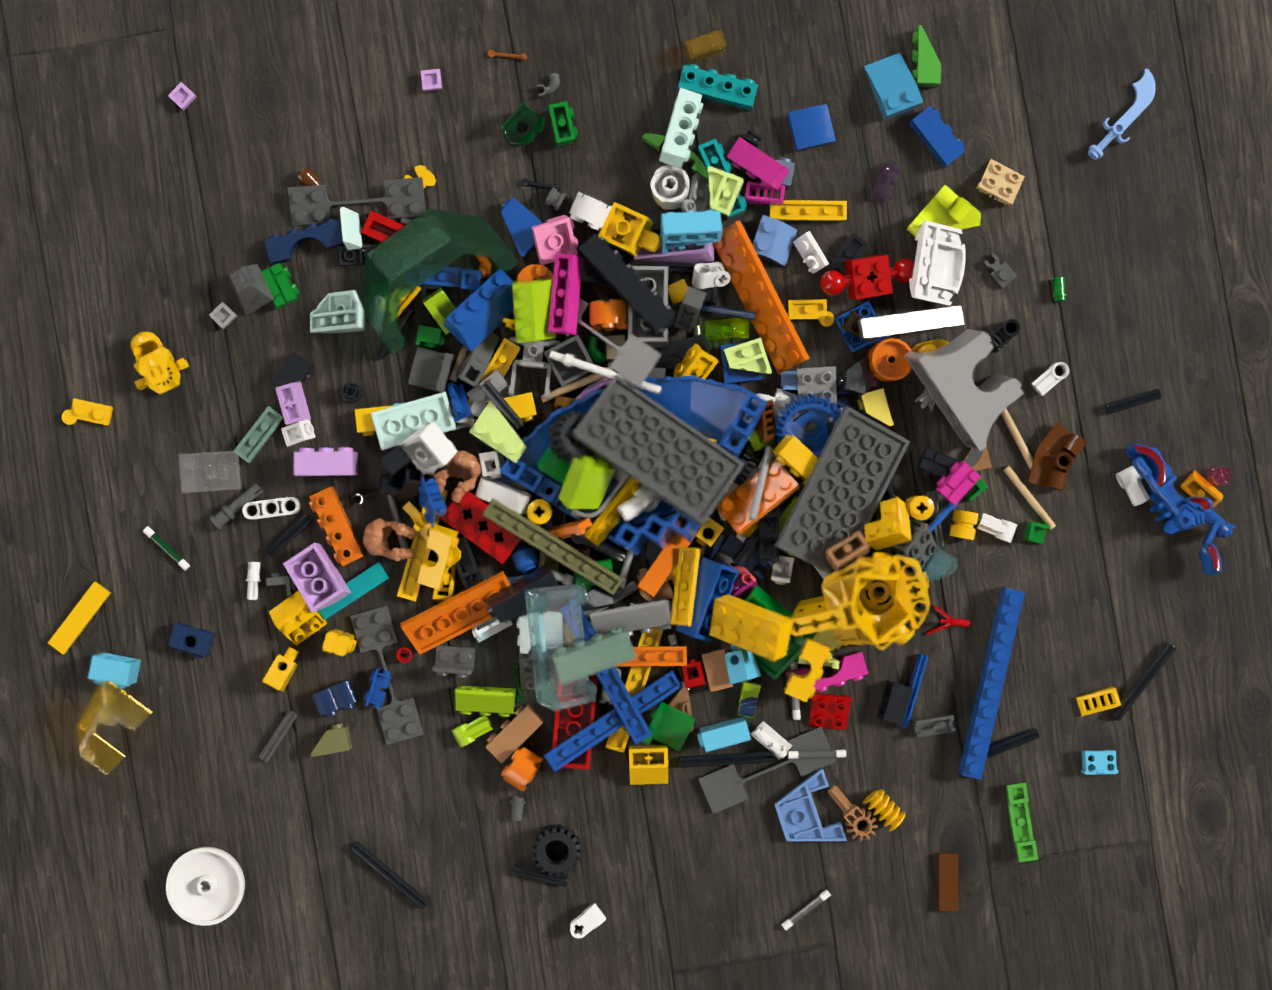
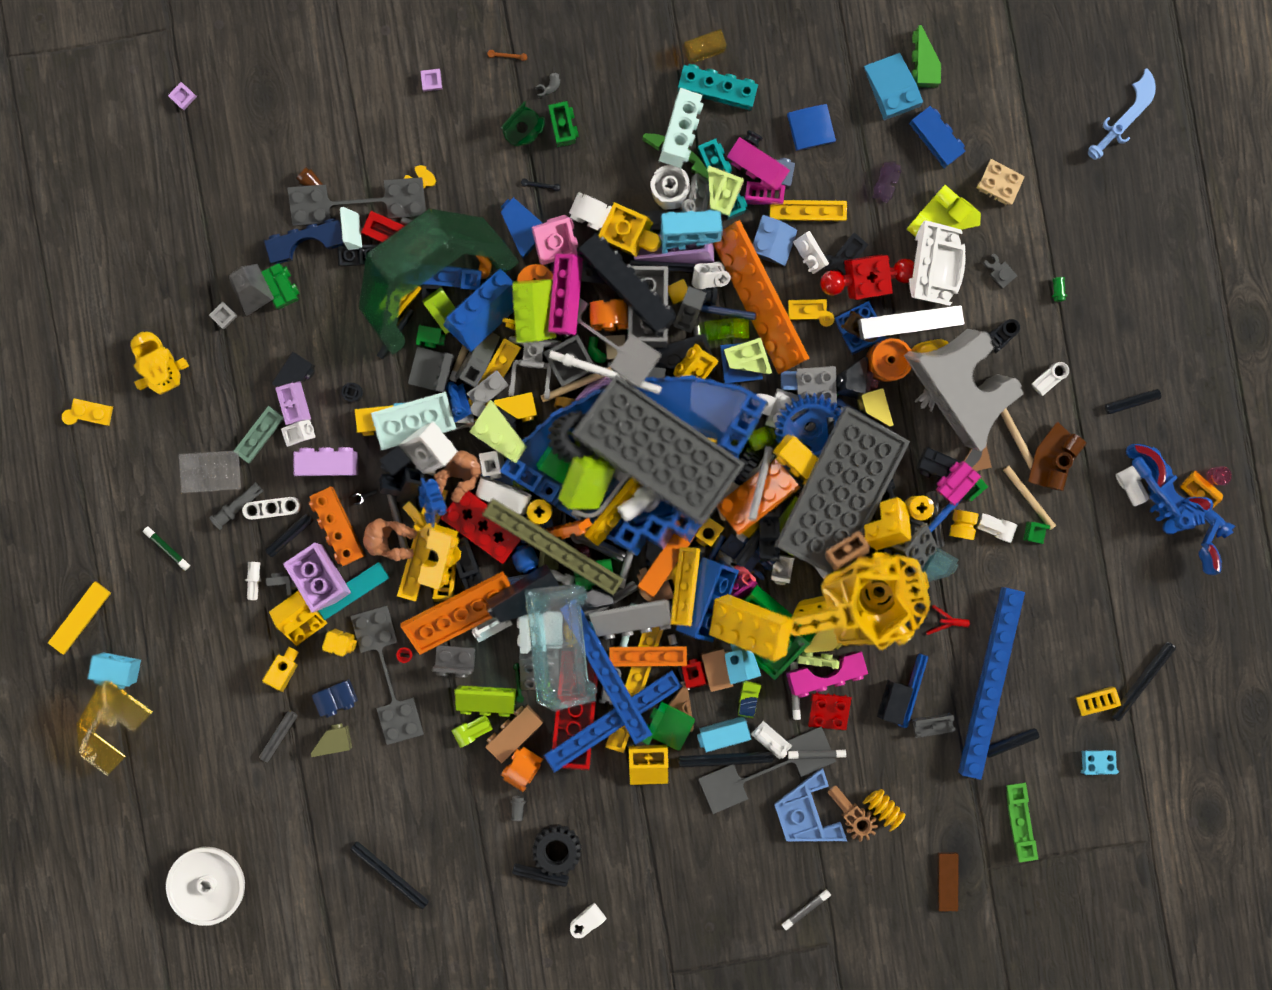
(203, 638): dark blue brick -> none
(338, 314): light aqua wedge -> none
(374, 694): blue hinge -> none
(501, 404): black axle -> none
(555, 199): dark grey wheel -> none
(593, 655): sand green slope -> none
(767, 423): reddish brown slope -> none
(802, 685): yellow arch -> none

